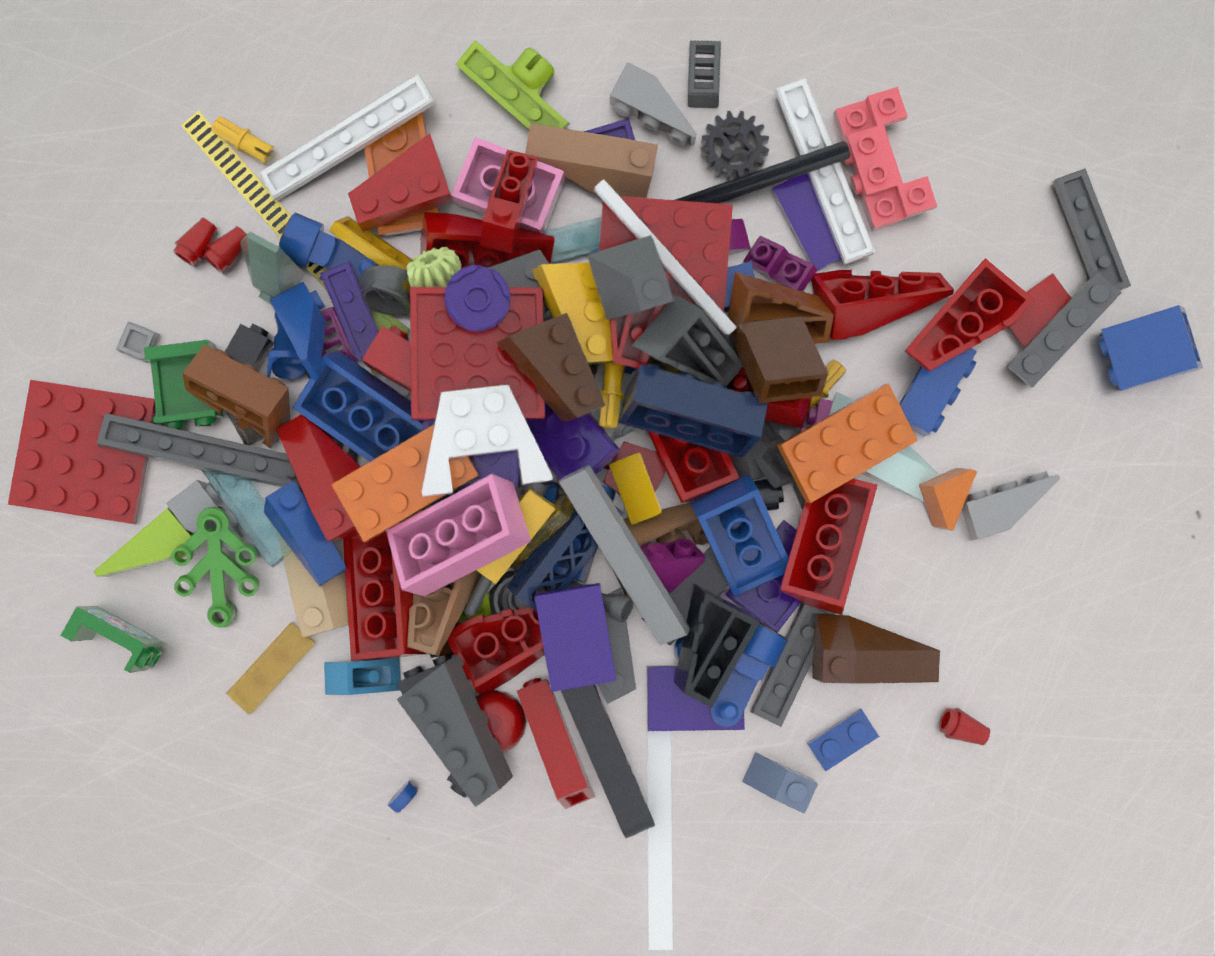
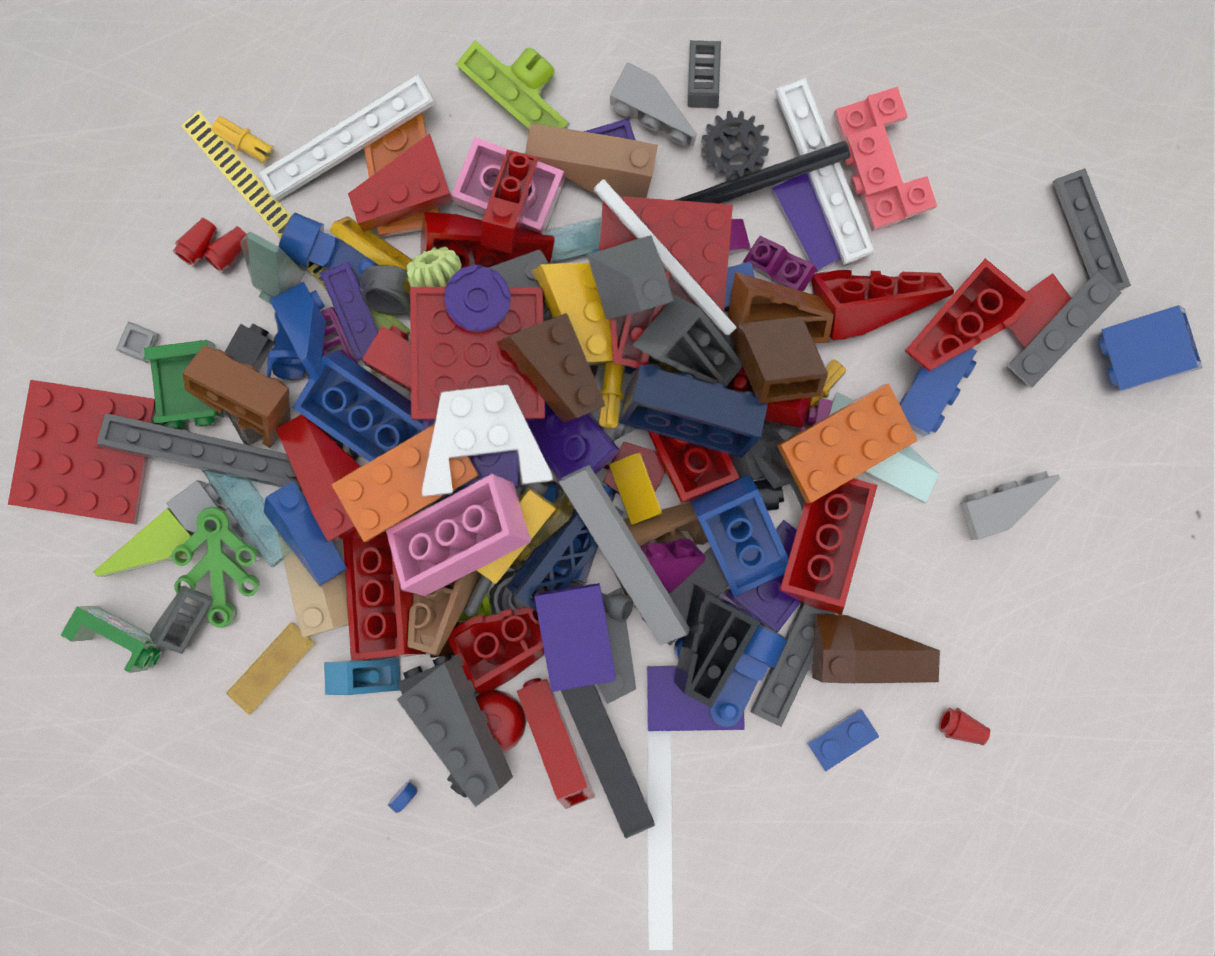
(178, 642): none -> dark grey slope
(780, 782): sand blue slope -> none
(946, 496): orange slope -> none

